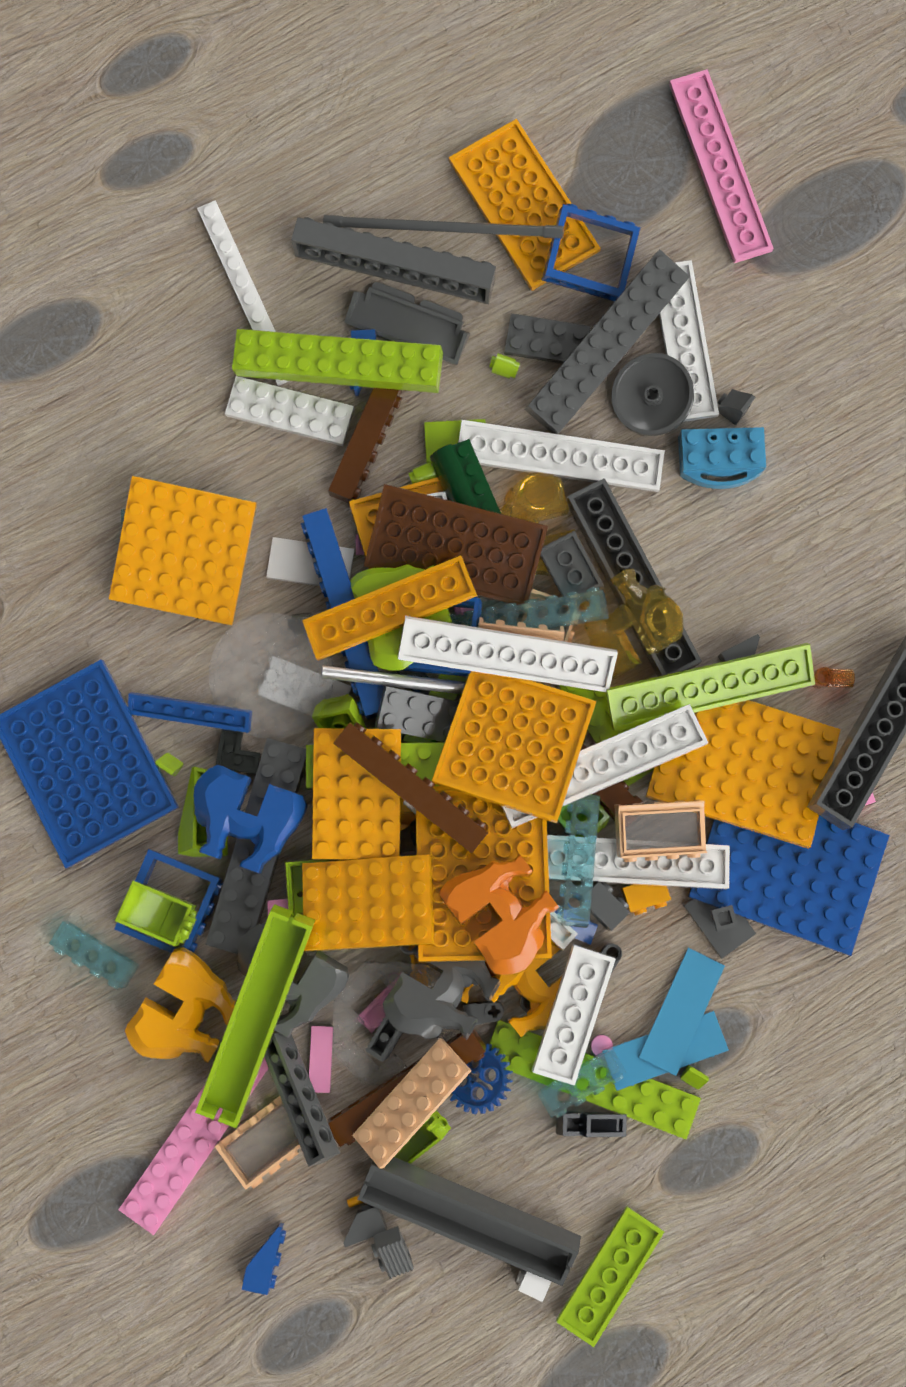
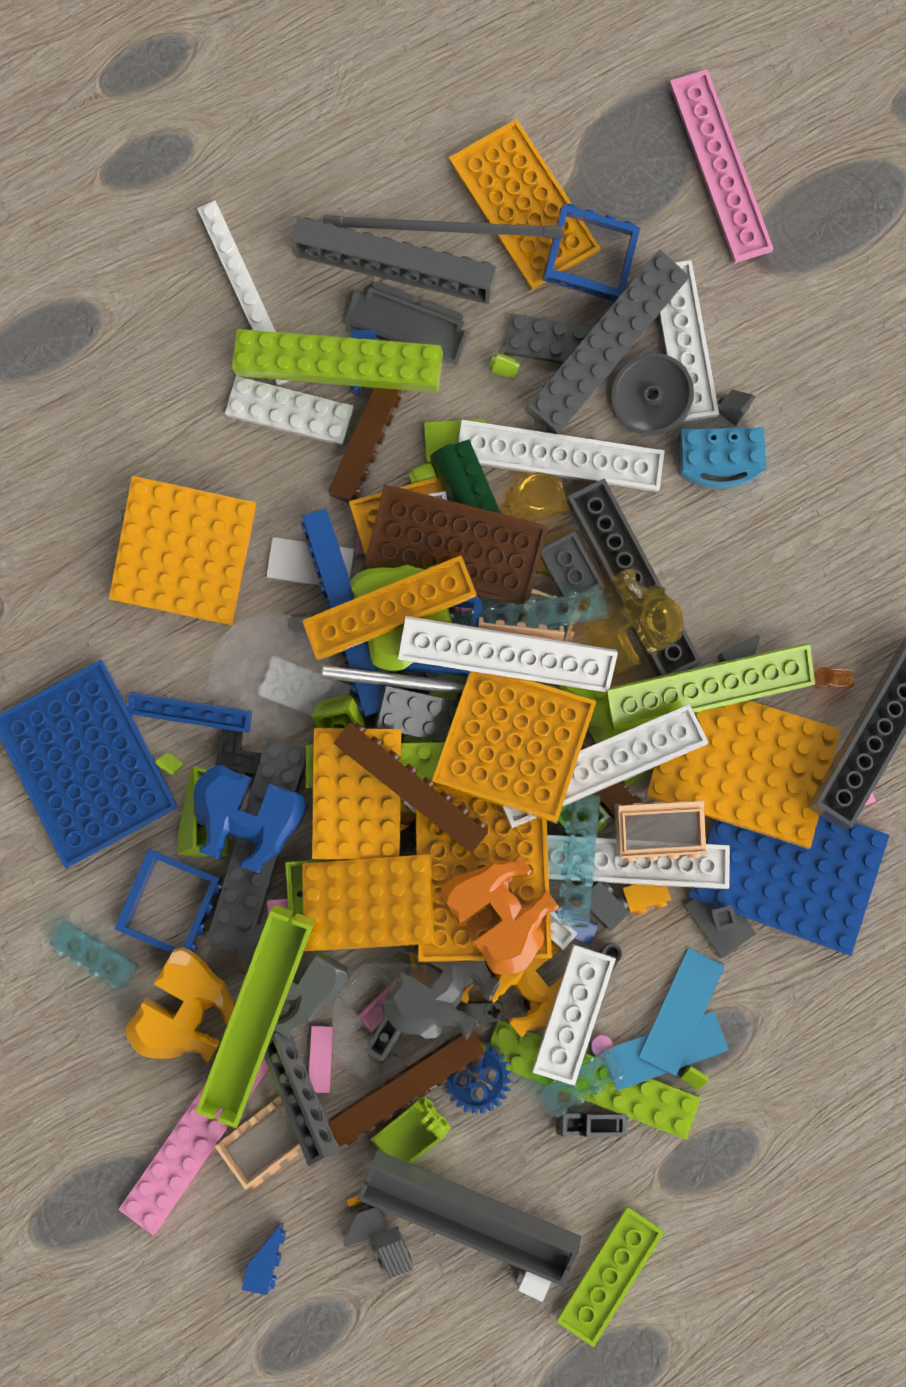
(157, 914): lime piece -> none
(411, 1103): light nougat plate -> none

